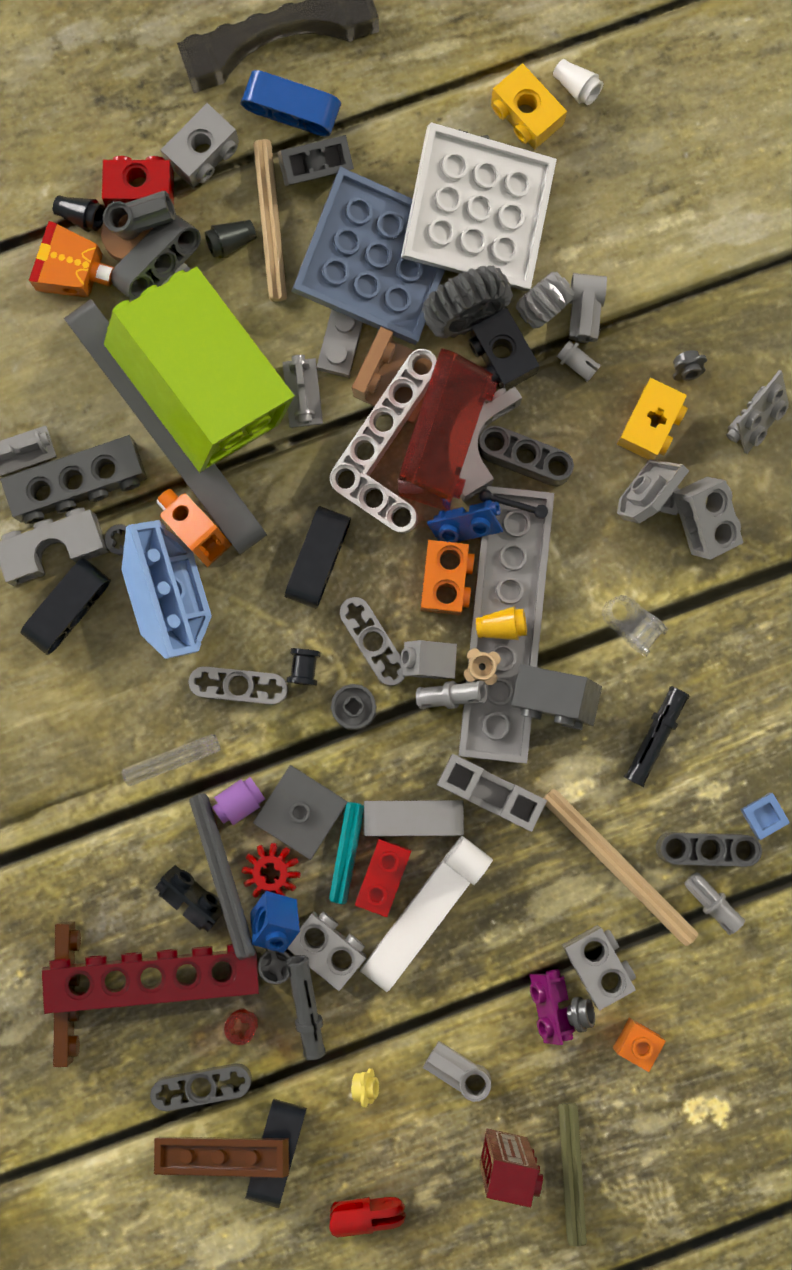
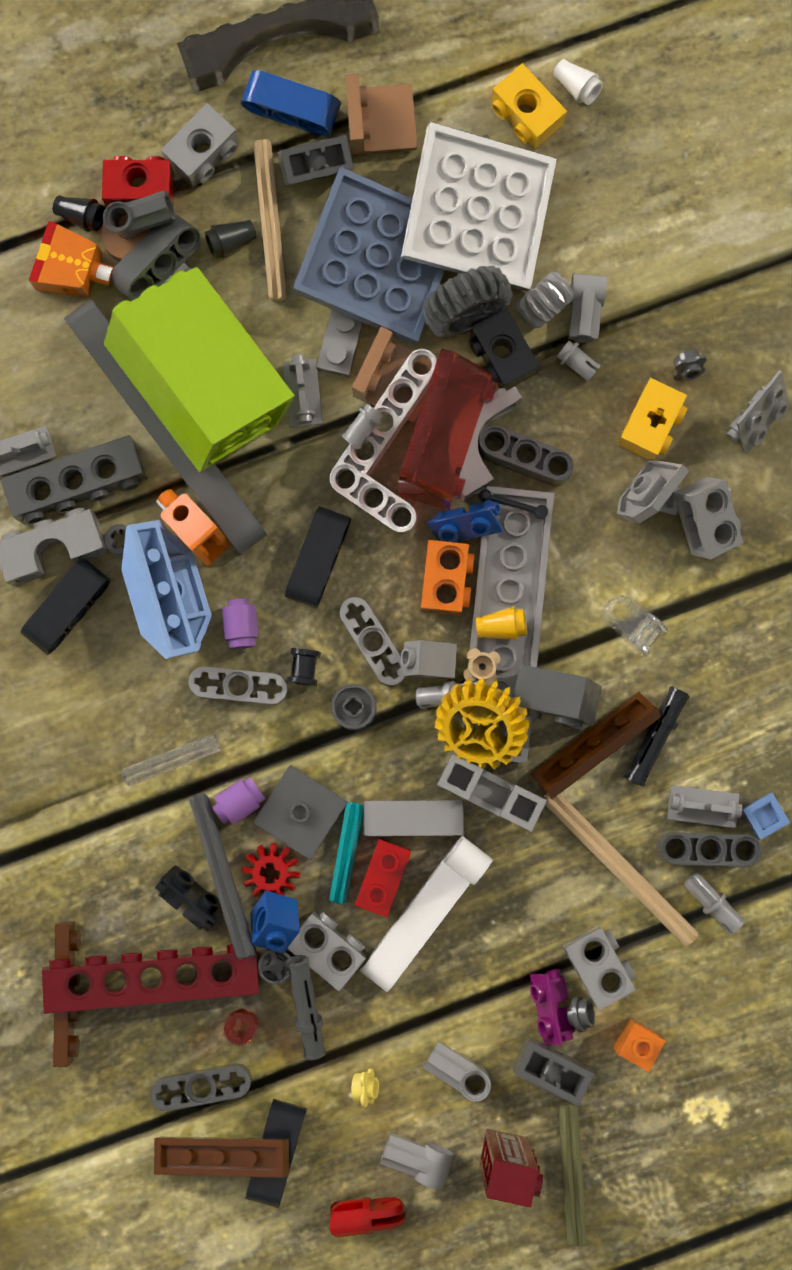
(240, 624): none -> medium lavender brick
(363, 425): none -> light grey pin
(380, 117): none -> medium nougat bracket
(427, 1163): none -> light grey piece
(486, 707): none -> yellow gear
(553, 1070): none -> dark grey brick
(595, 745): none -> reddish brown plate
(704, 806): none -> light grey hinge

